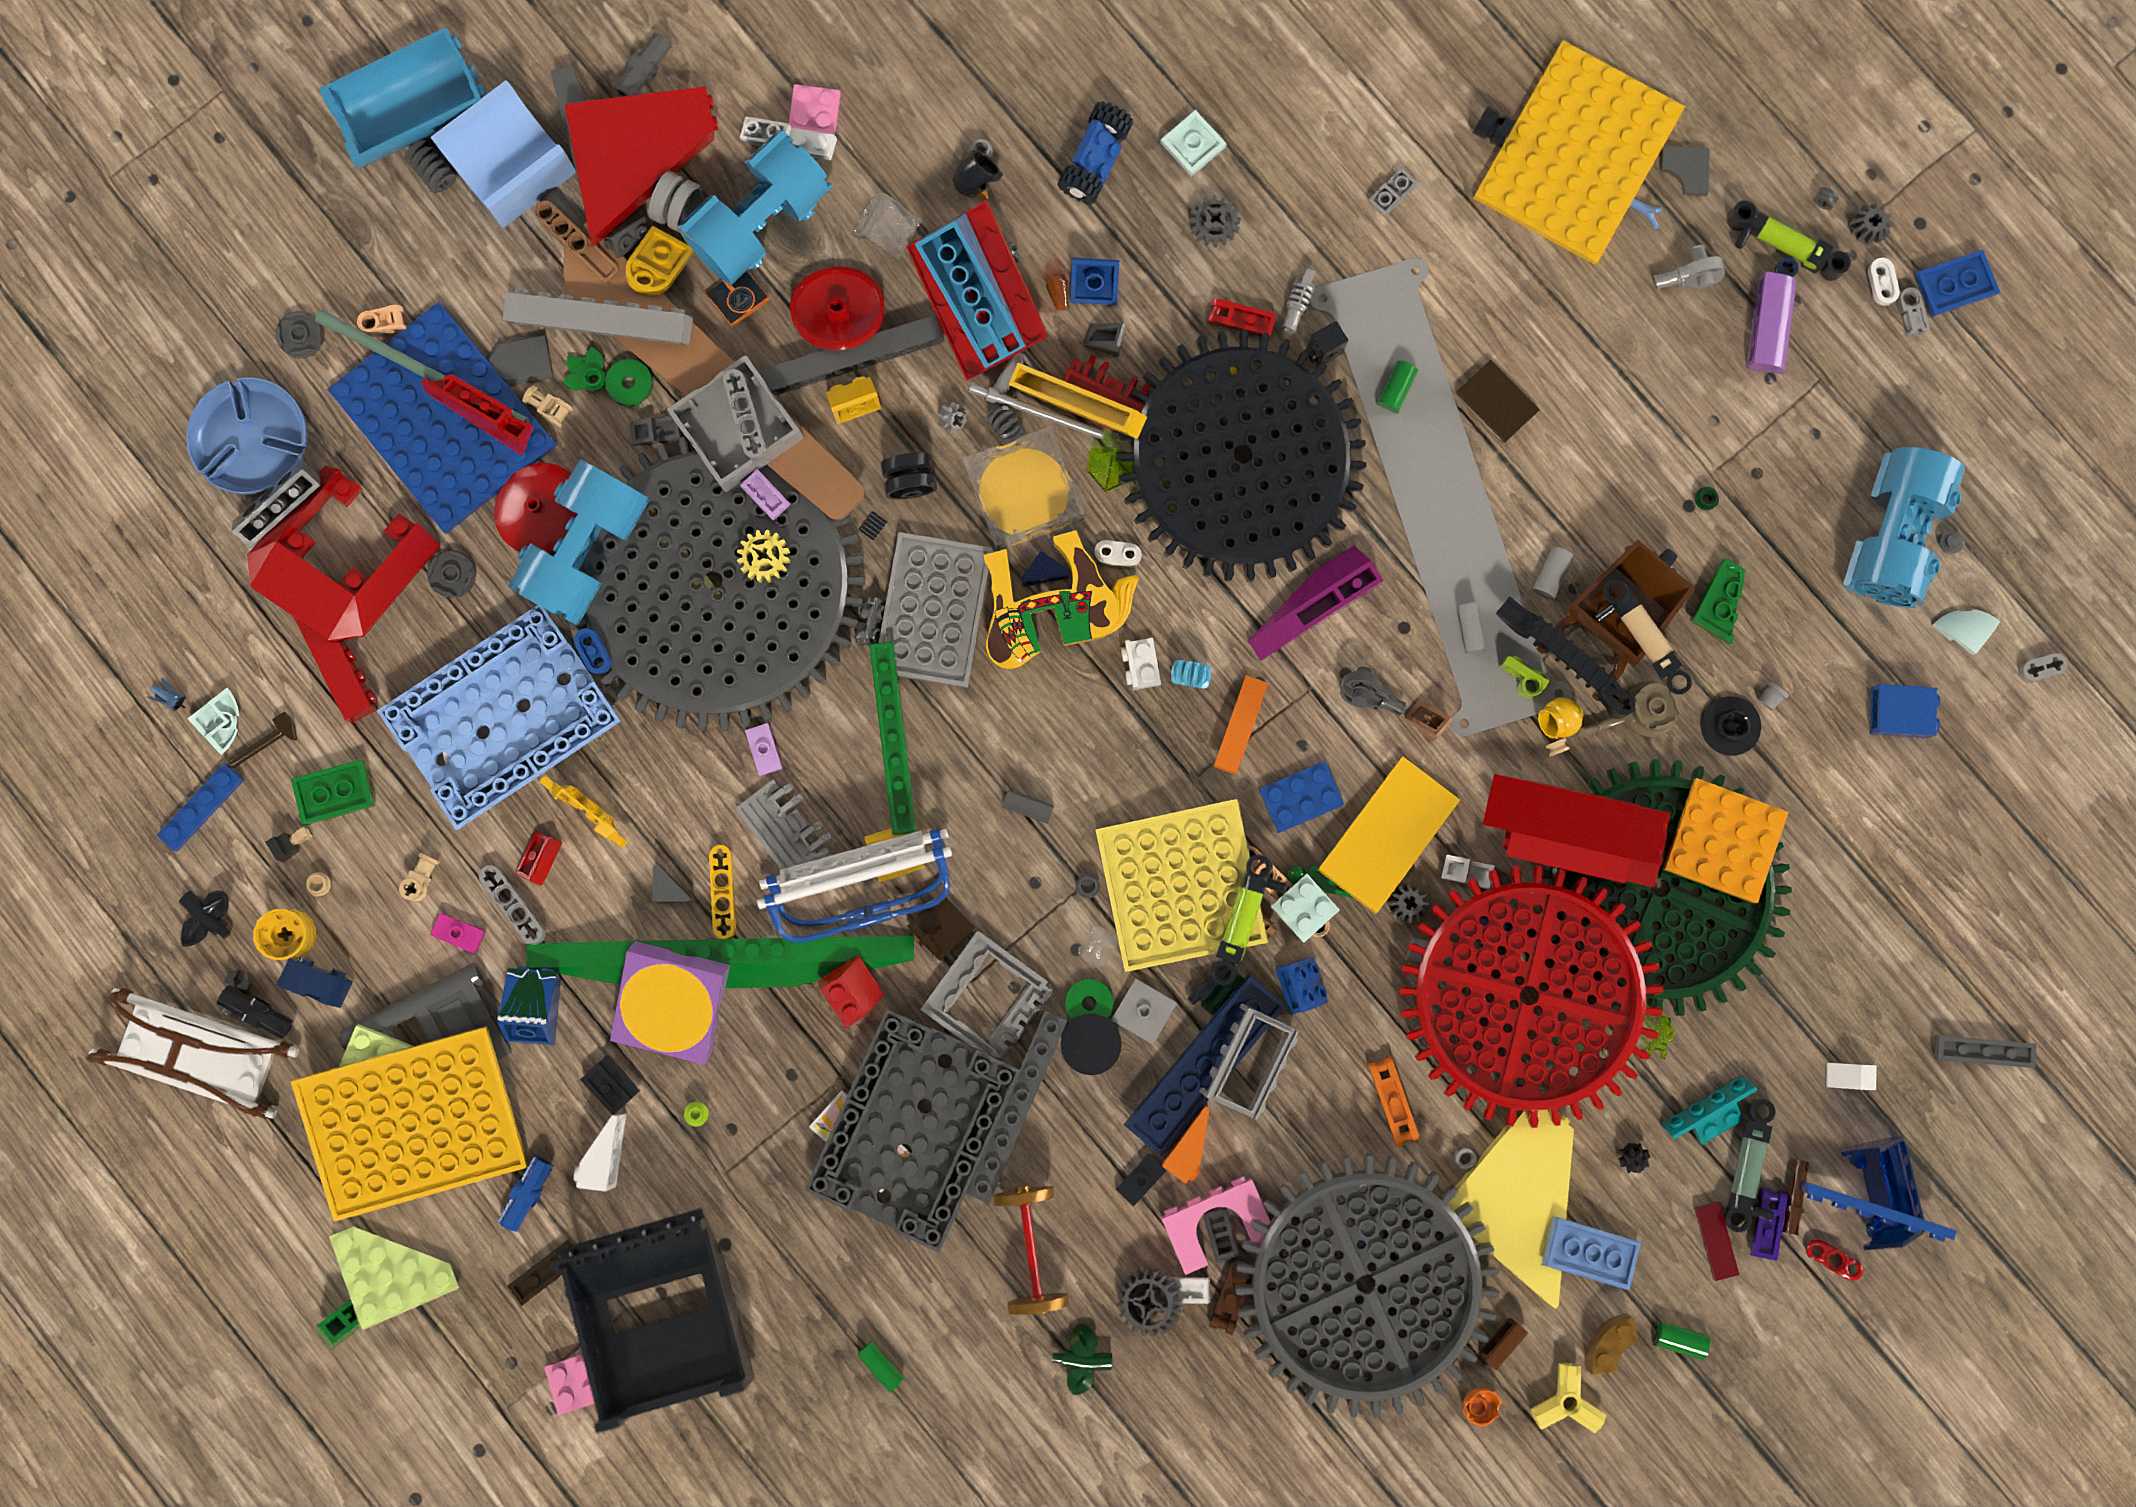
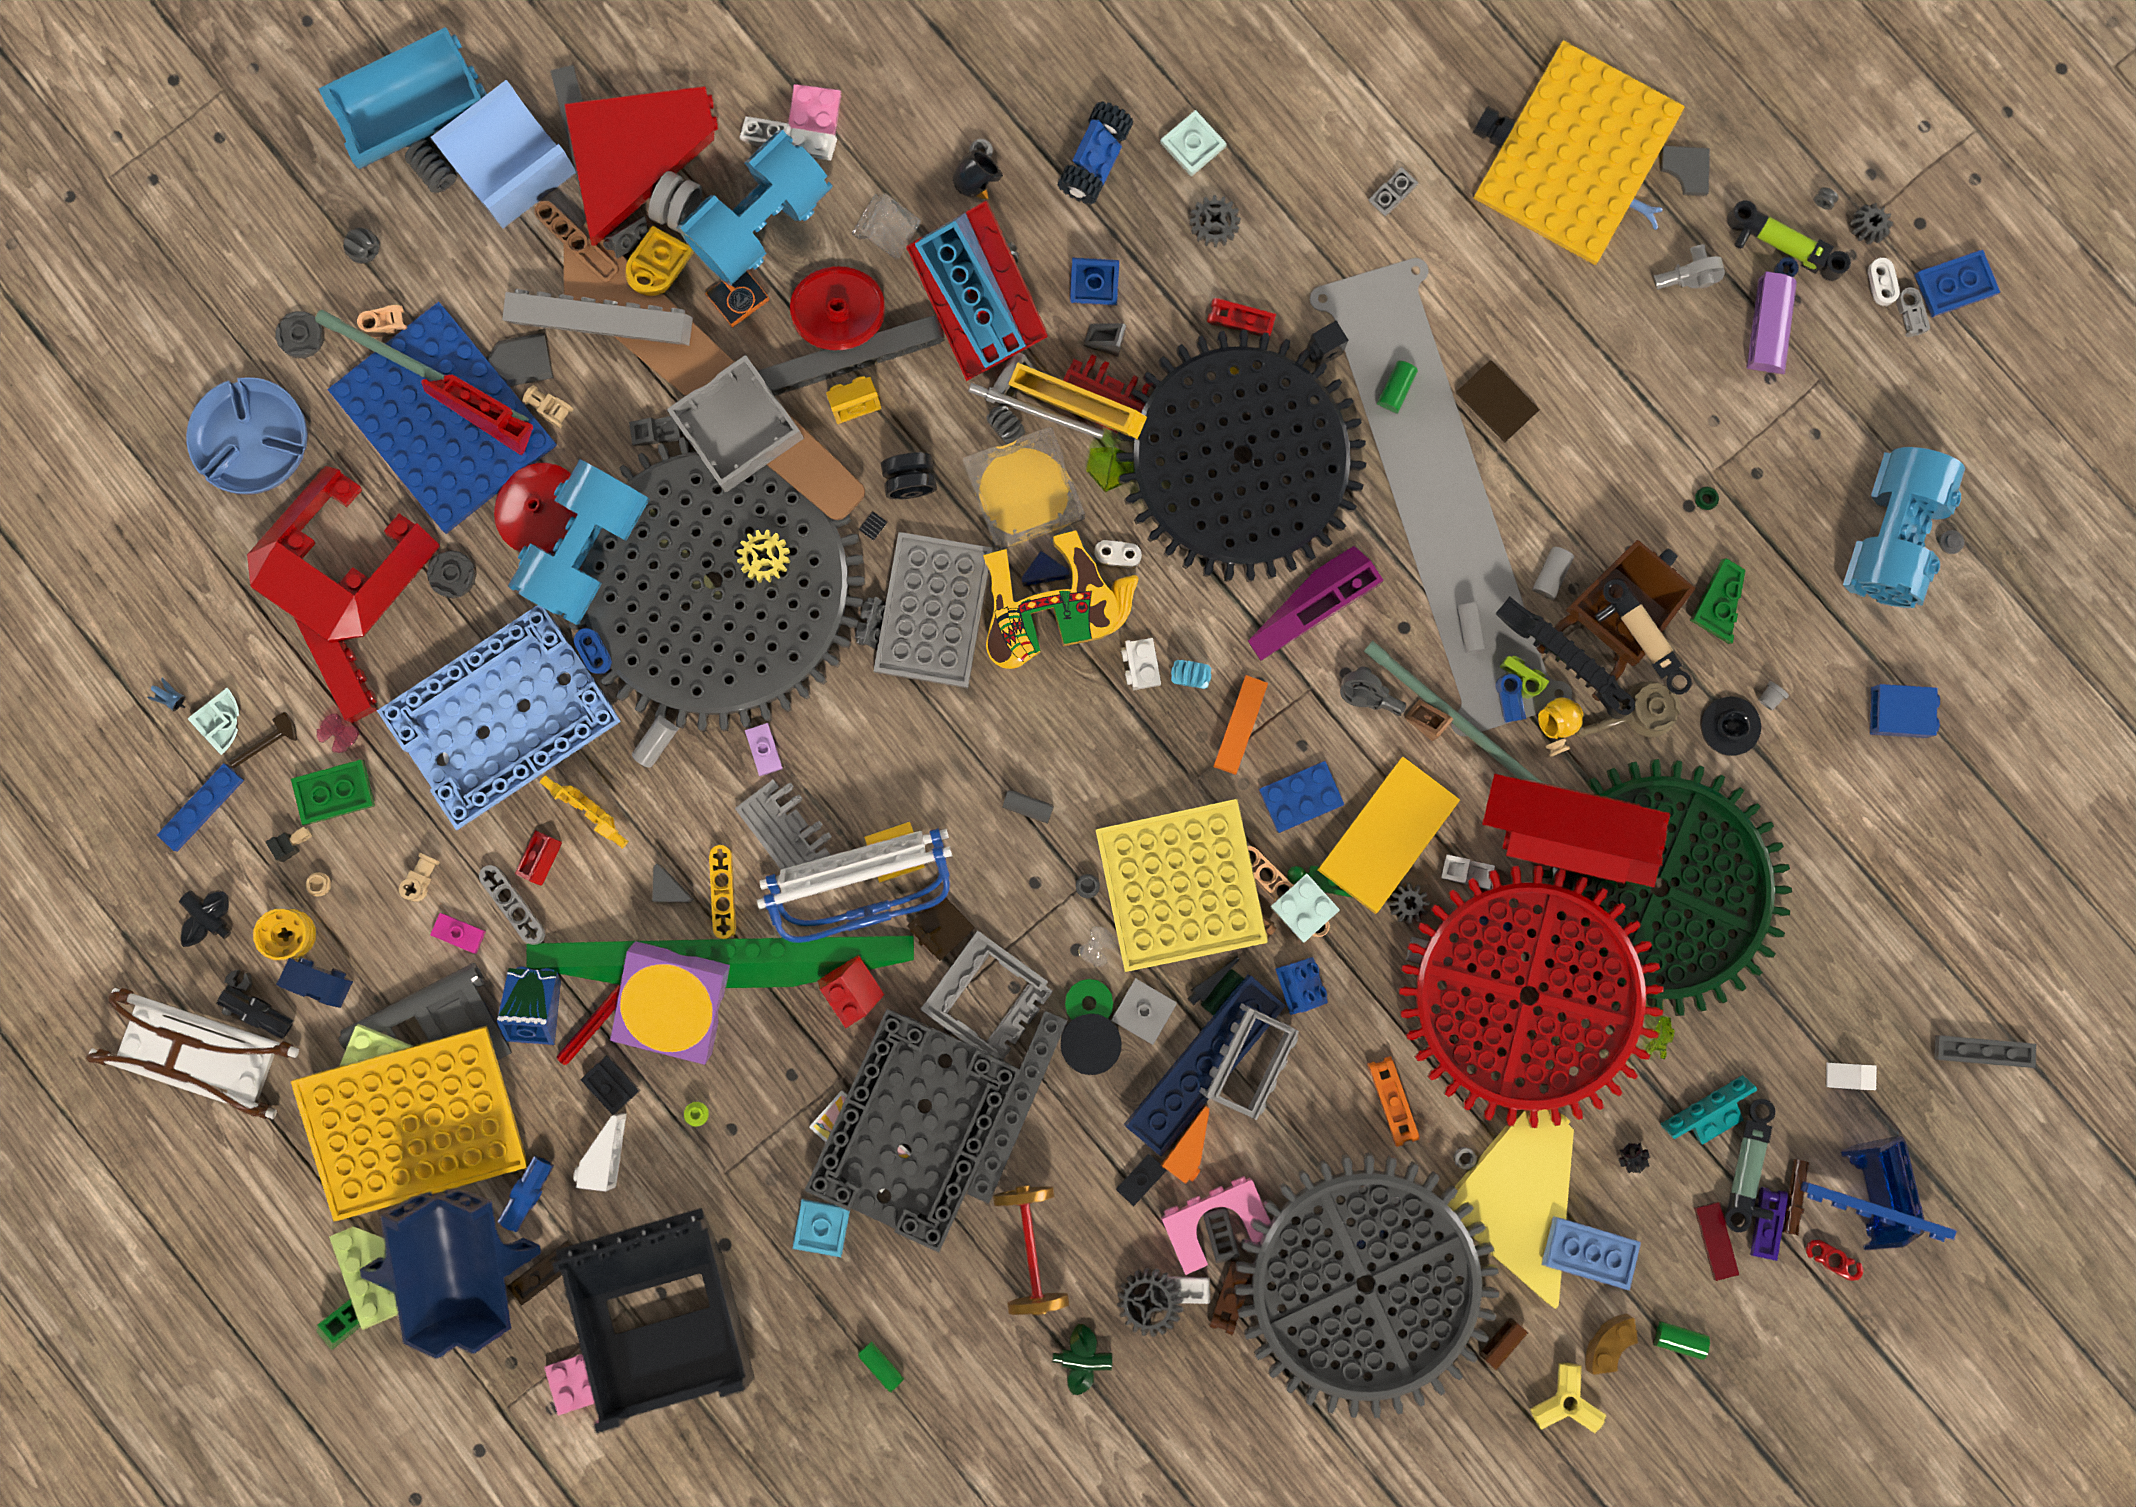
(276, 503): dark grey brick -> none
(344, 735): none -> clear pink piece
(361, 245): none -> dark grey piece
(447, 1271): none -> dark blue cylinder
(584, 369): green plate -> none
(589, 1028): none -> red axle
(629, 369): green tile -> none
(643, 65): dark grey piece -> none
(654, 742): none -> light grey brick
(747, 413): light grey beam -> none
(765, 494): lavender plate -> none
(821, 1228): none -> medium azure tile
(892, 738): green tile -> none
(952, 417): light grey gear -> none
(1058, 290): clear orange cone -> none
(1243, 916): piece -> none
(1299, 300): light grey hinge -> none
(1384, 659): none -> sand green piece
(1481, 1406): orange hair -> none
(1511, 701): none -> blue piece
(1725, 840): light orange plate -> none
(1967, 628): light aqua brick -> none
(2041, 663): light grey beam -> none

